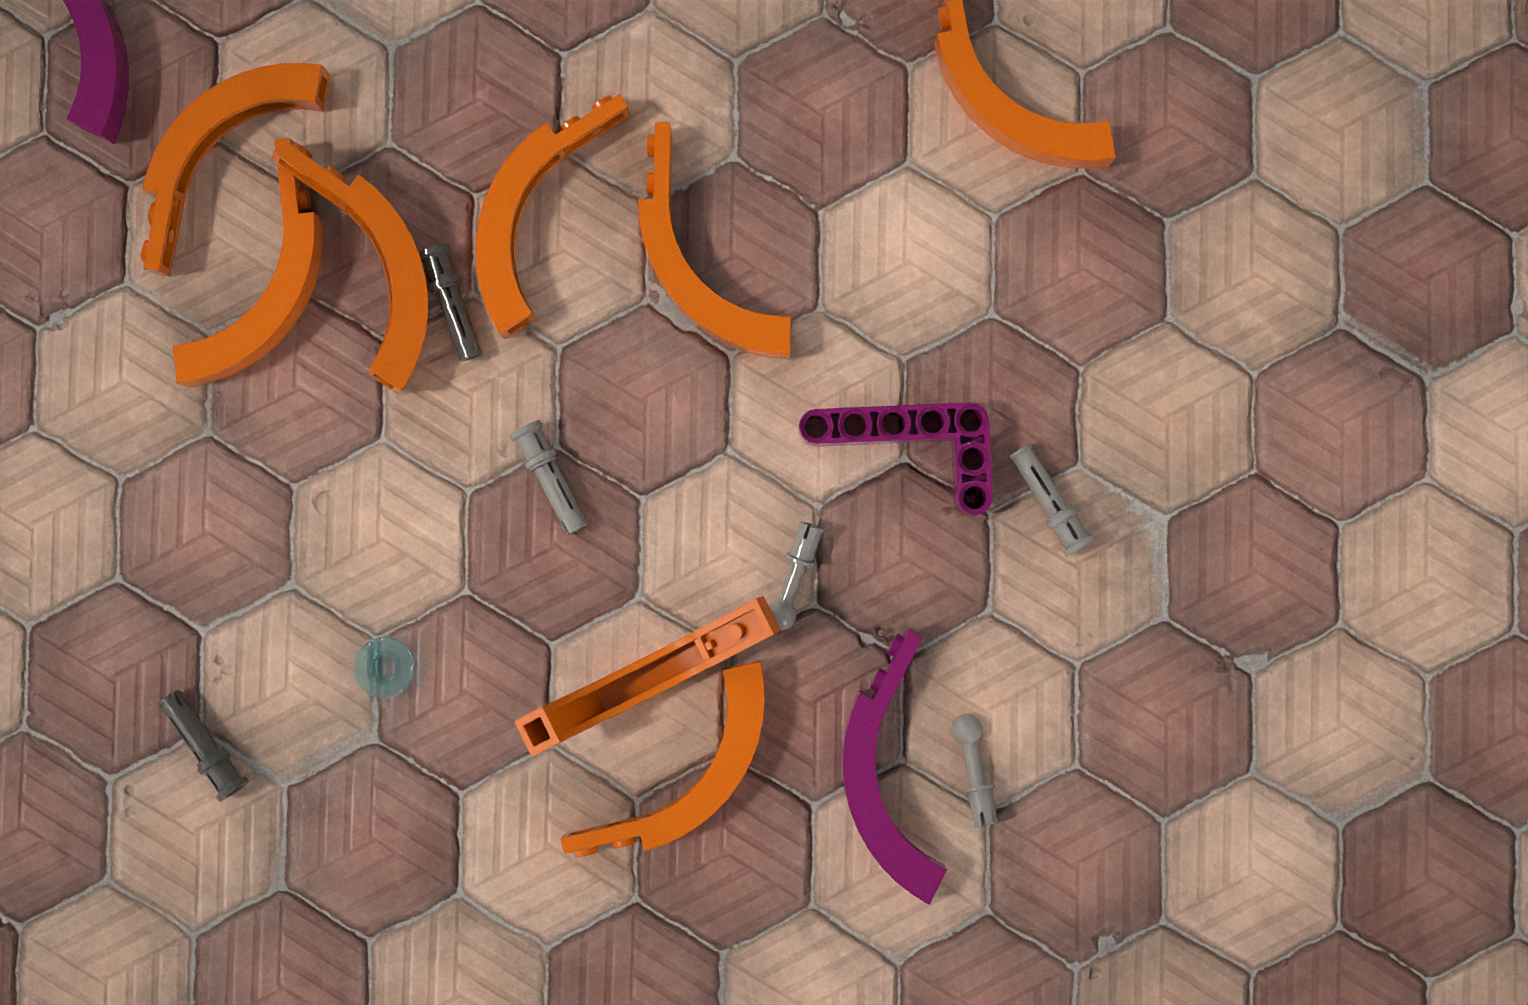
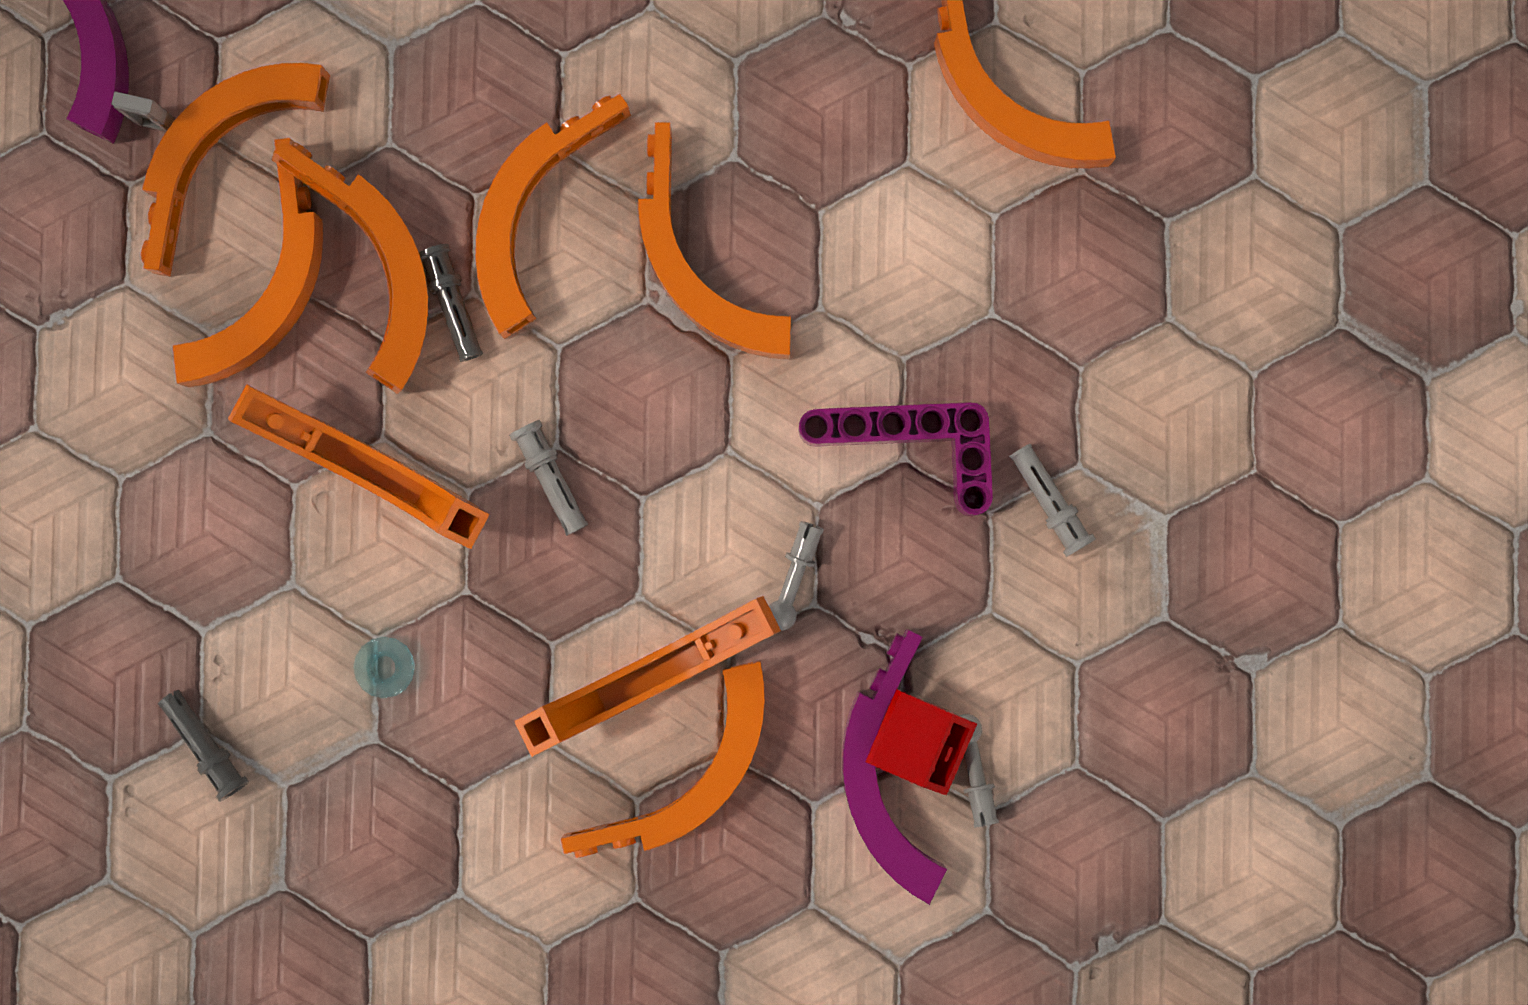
(142, 111): none -> light grey tile
(360, 463): none -> orange arch
(921, 742): none -> red slope

